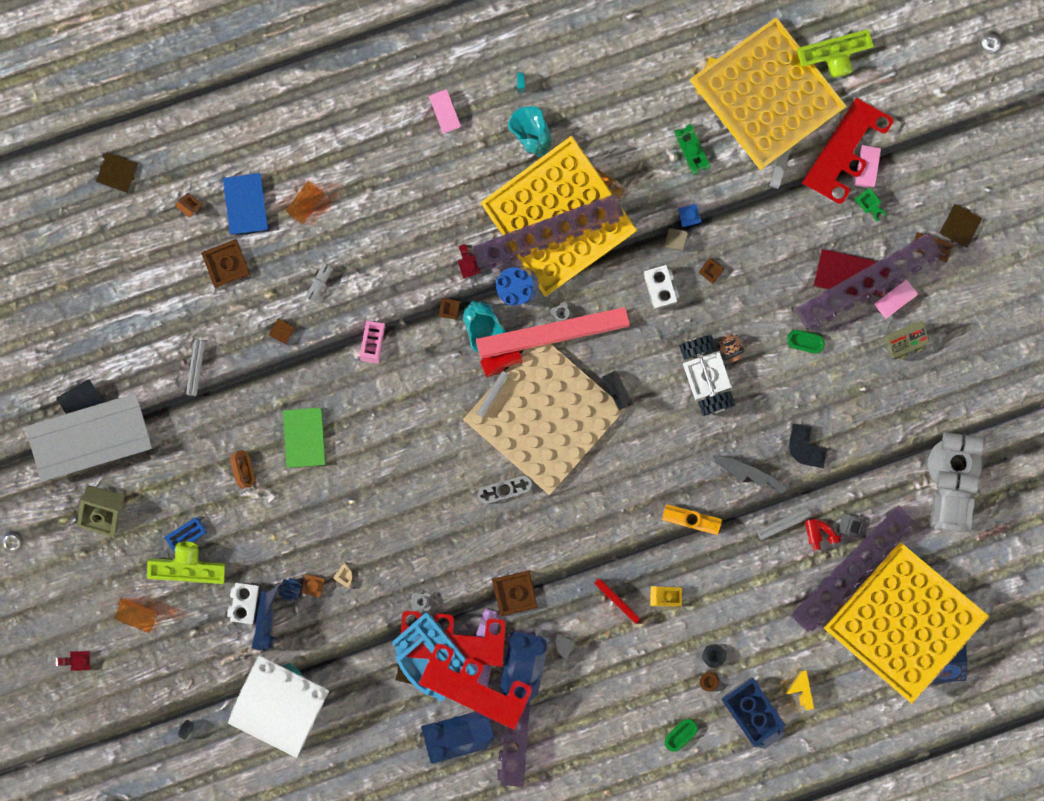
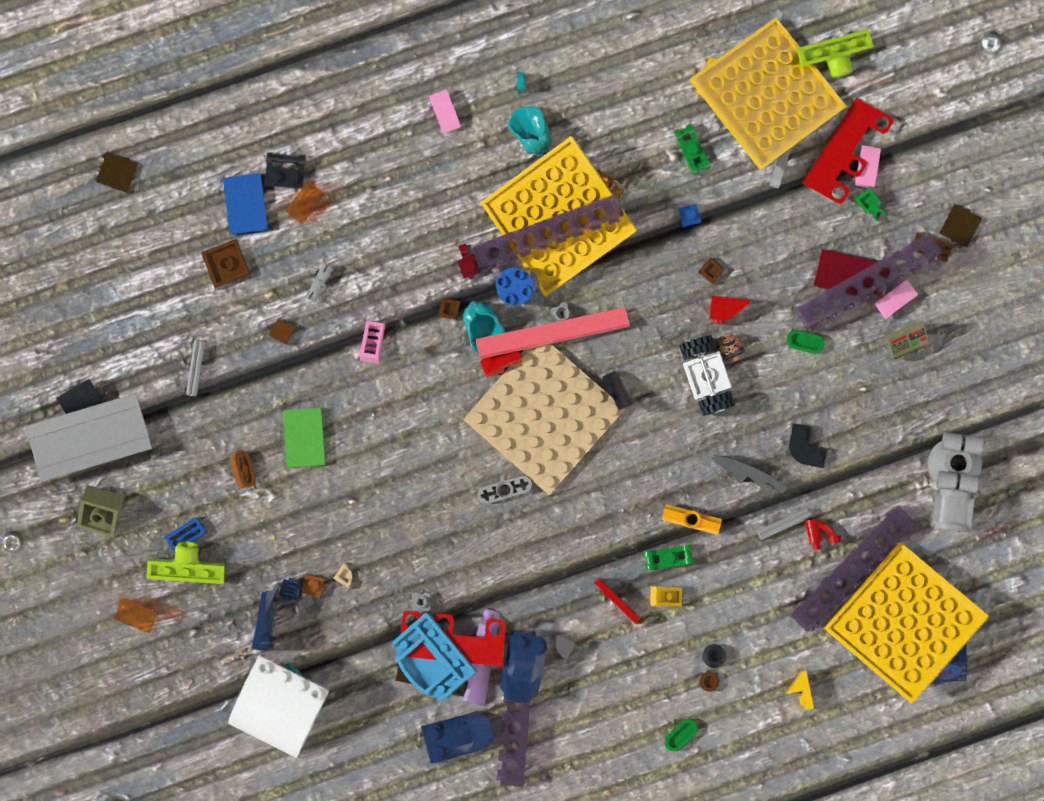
(78, 661): dark red plate -> none
(185, 729): black tile -> none
(188, 205): dark orange plate -> none
(249, 604): white brick -> none
(284, 176): none -> black plate
(468, 692): red piece -> none
(492, 394): light grey piece -> none
(514, 593): reddish brown tile -> none
(656, 288): white brick -> none
(668, 557): none -> green plate
(676, 239): dark tan slope -> none
(725, 308): none -> red slope
(754, 714): dark blue slope -> none
(851, 526): dark grey slope -> none

